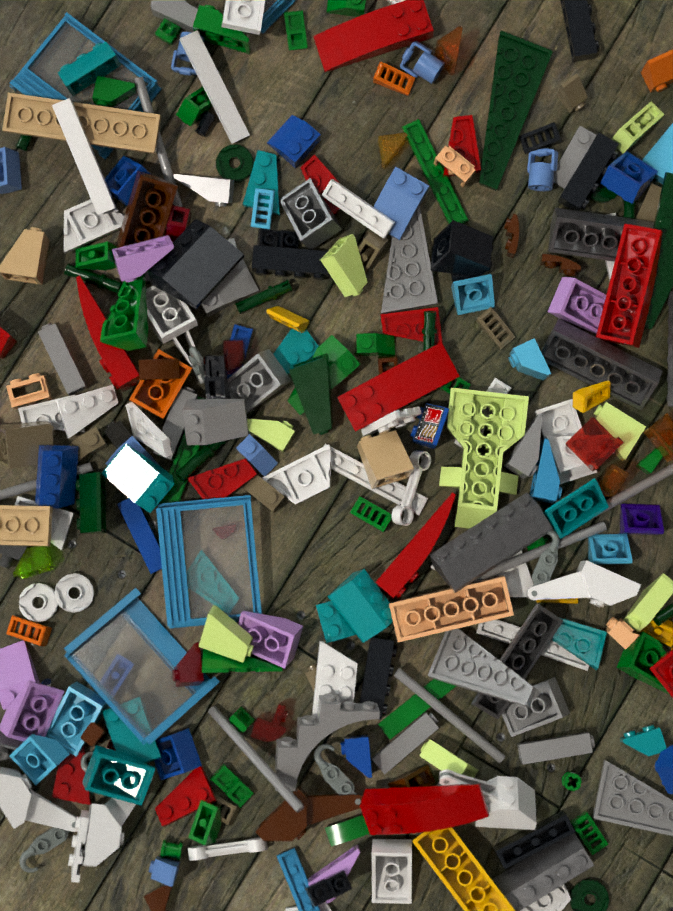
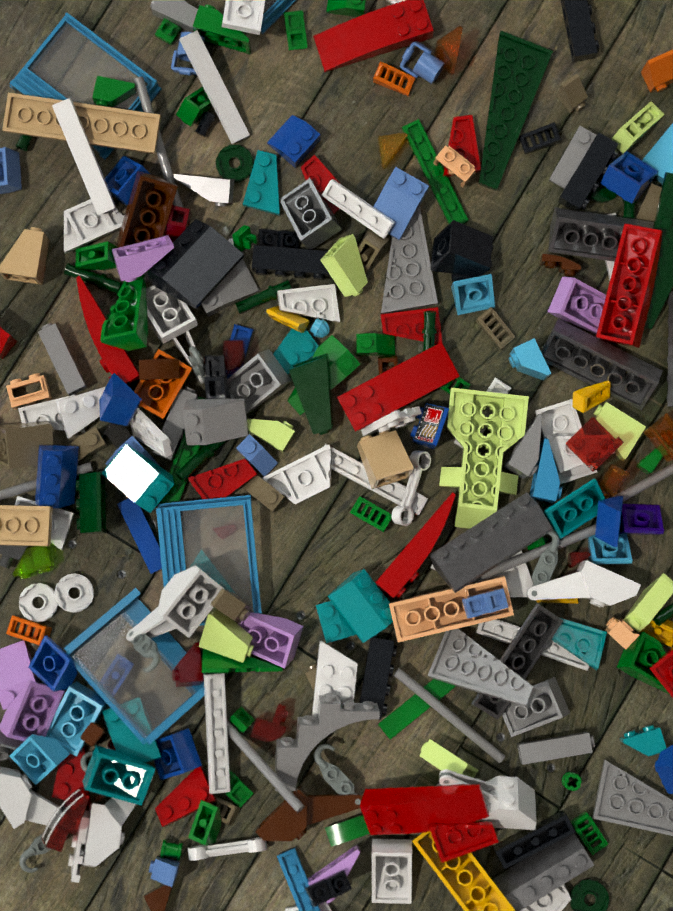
(53, 665): none -> blue slope
(65, 820): none -> clear red slope
(87, 67): teal slope -> none
(118, 402): none -> blue slope
(181, 606): none -> white slope
(217, 733): none -> white tile
(231, 605): none -> dark tan slope
(243, 238): none -> green tile
(255, 207): medium azure slope -> none
(311, 301): none -> white wing
(320, 328): none -> medium azure plate
(358, 753): blue slope -> none
(405, 742): light grey brick -> none
(417, 778): reddish brown slope -> none
(461, 838): none -> red wing
(485, 603): none -> medium blue slope
(512, 228): reddish brown slope -> none
(541, 173): medium blue piece -> none
(576, 557): none -> clear red slope
(609, 520): none -> blue slope

